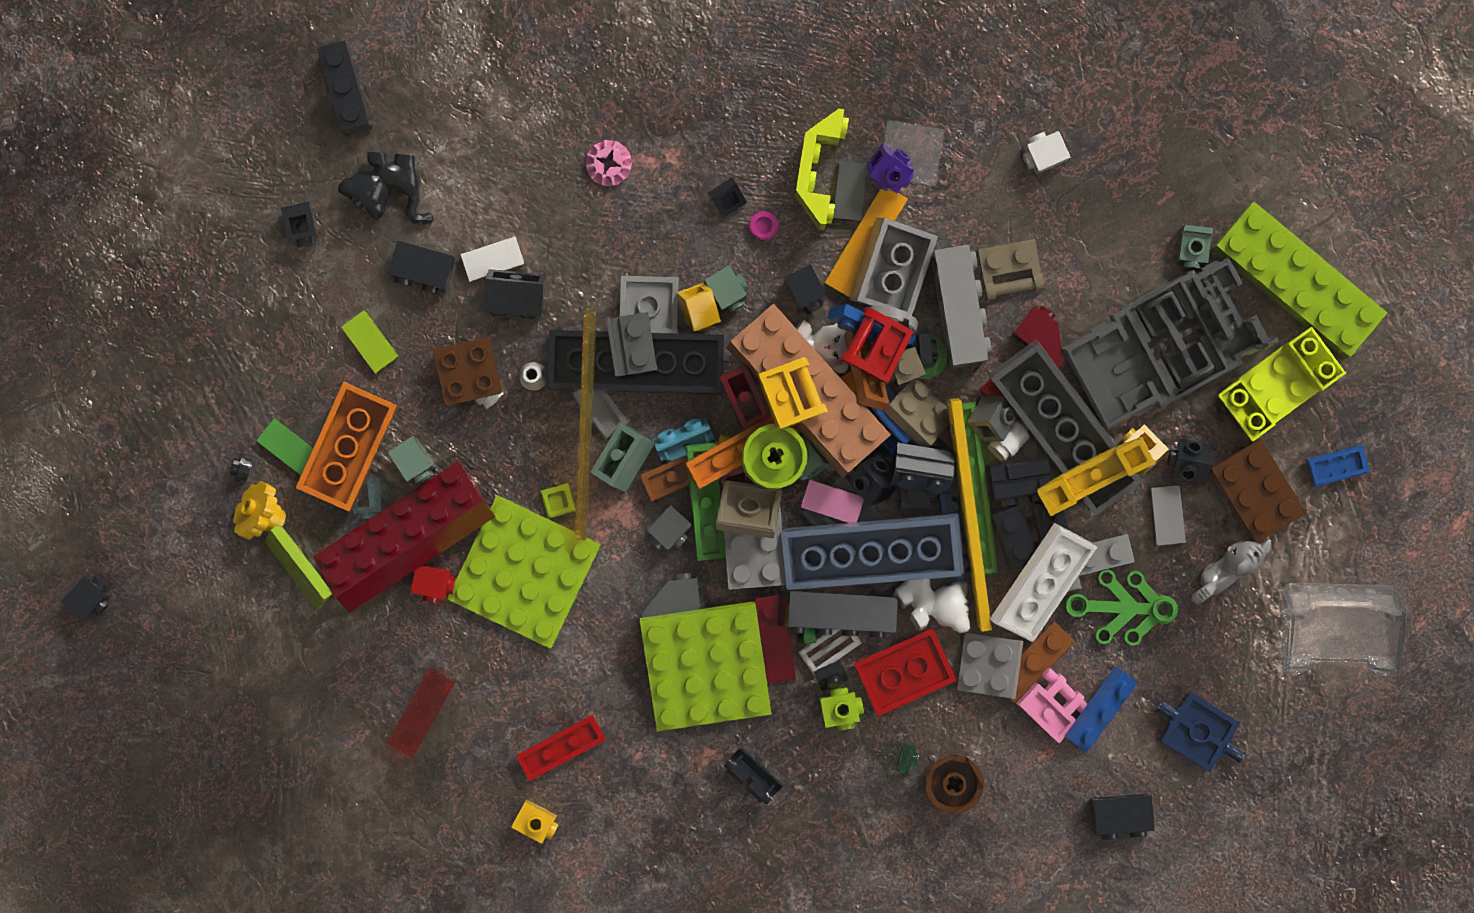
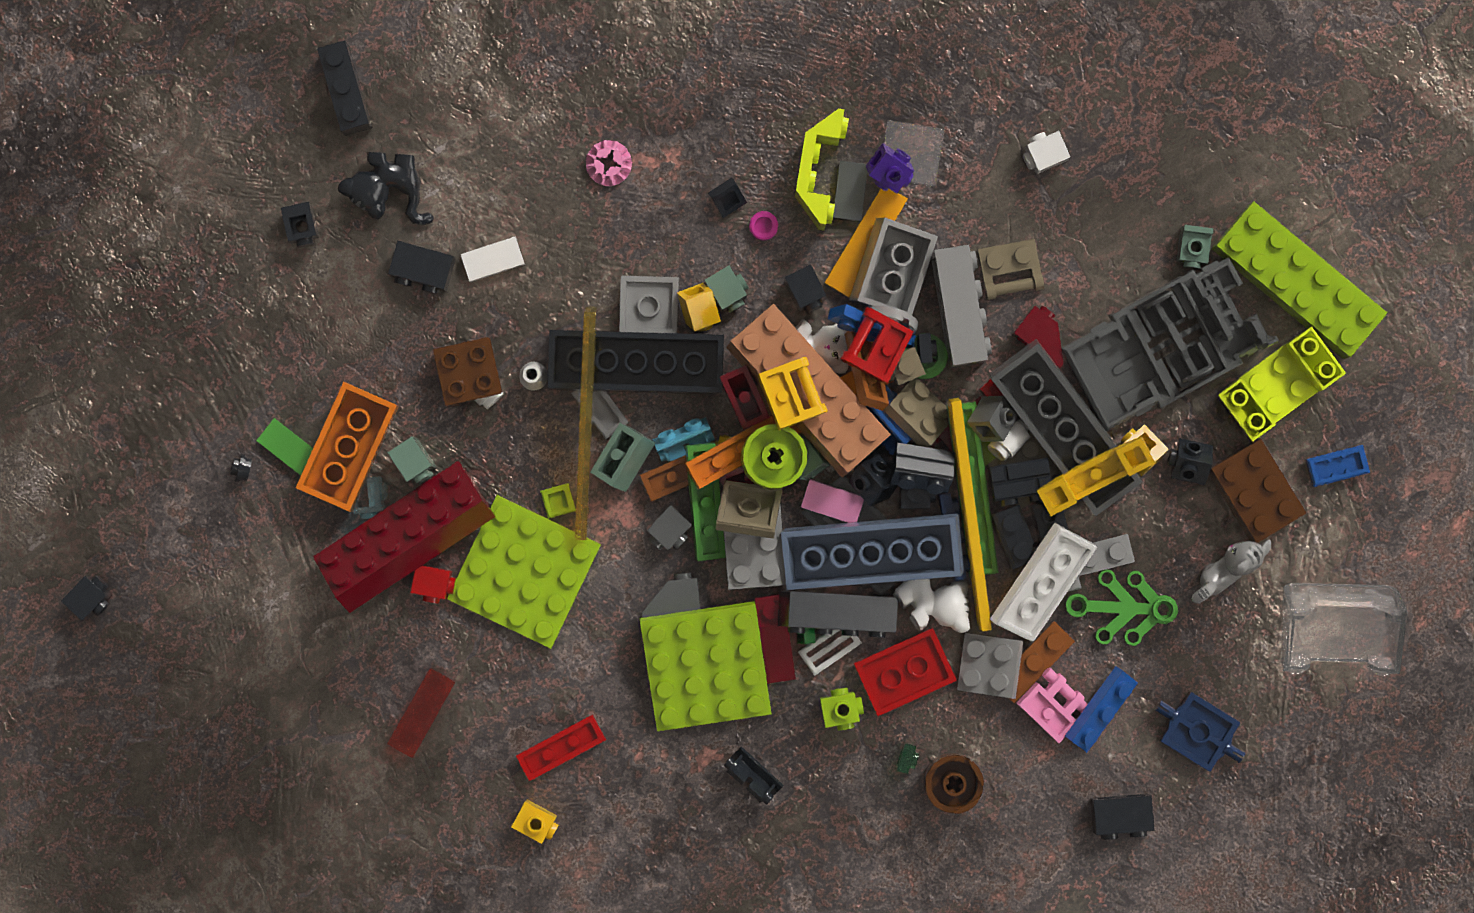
(258, 511): yellow plant -> none
(298, 566): lime tile -> none
(370, 341): lime tile -> none
(514, 293): black brick -> none
(631, 344): dark grey plate -> none
(831, 676): black plate -> none
(1167, 515): light grey tile -> none

